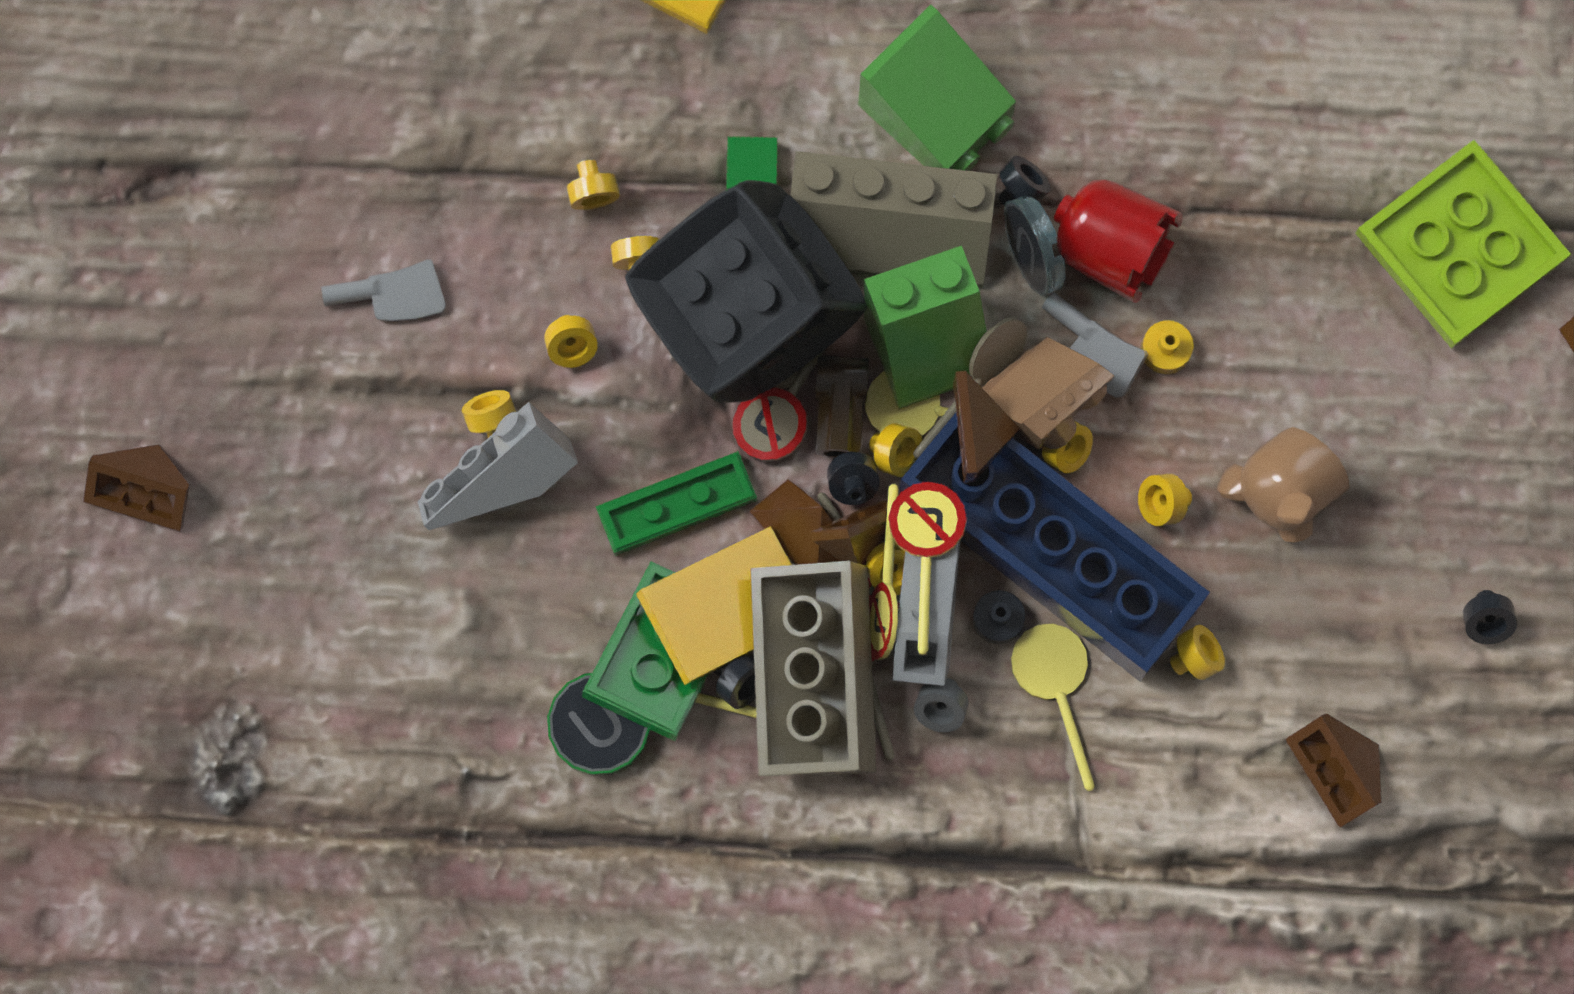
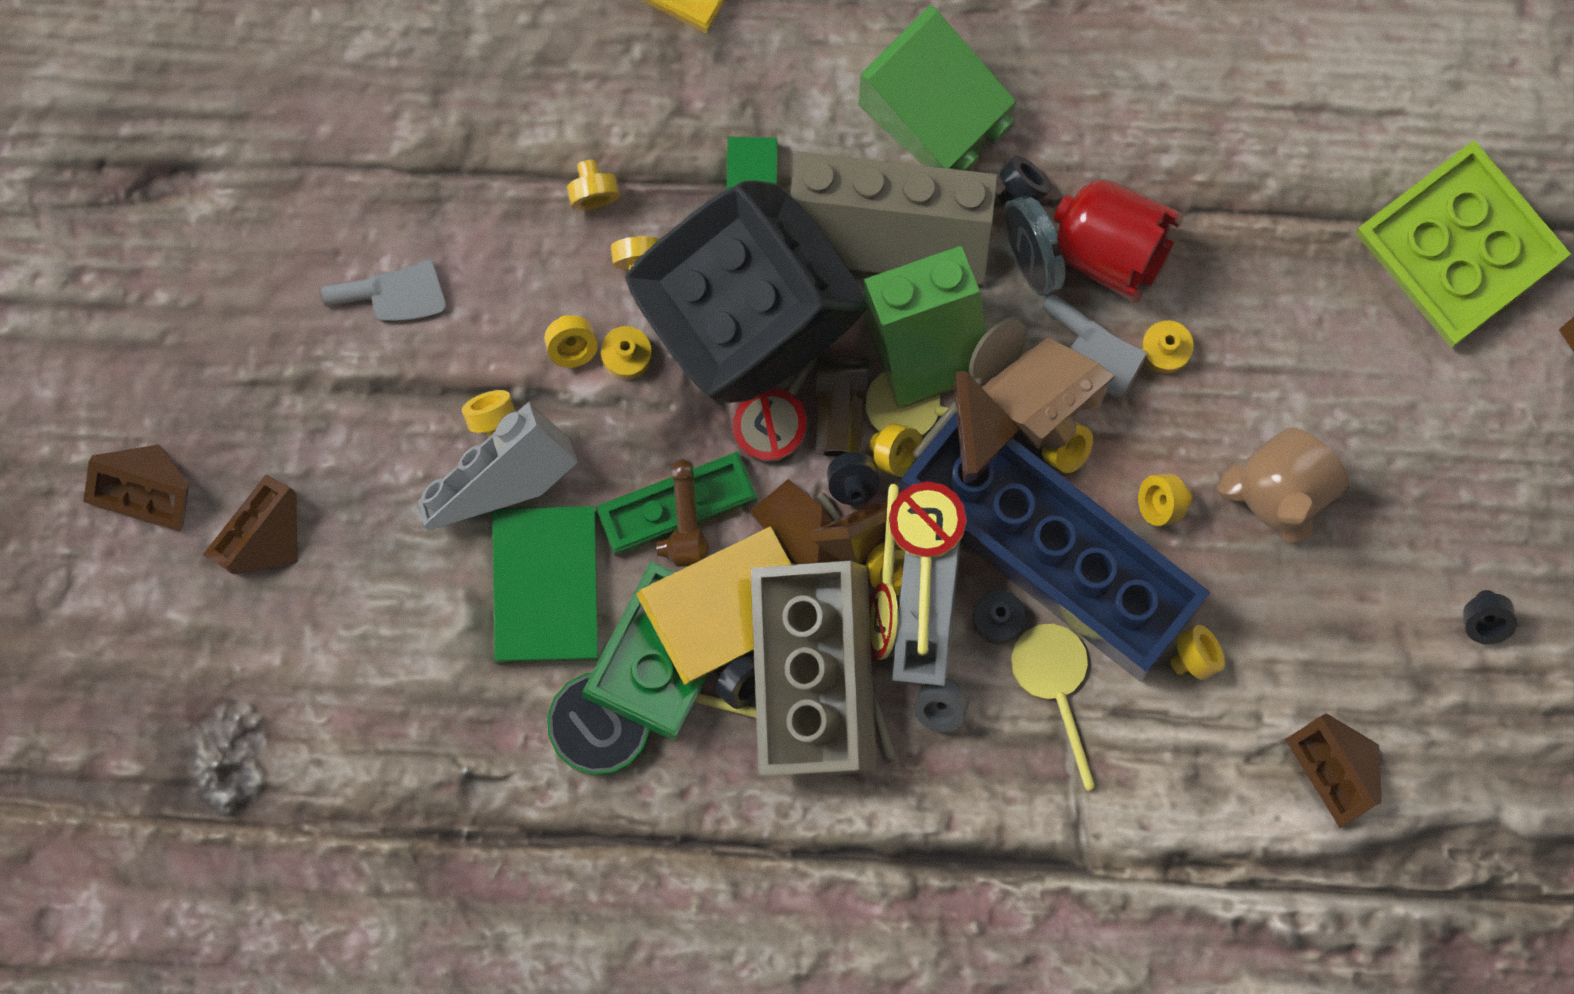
(260, 531): none -> reddish brown slope
(544, 584): none -> green tile
(628, 363): none -> yellow tile
(687, 542): none -> reddish brown piece

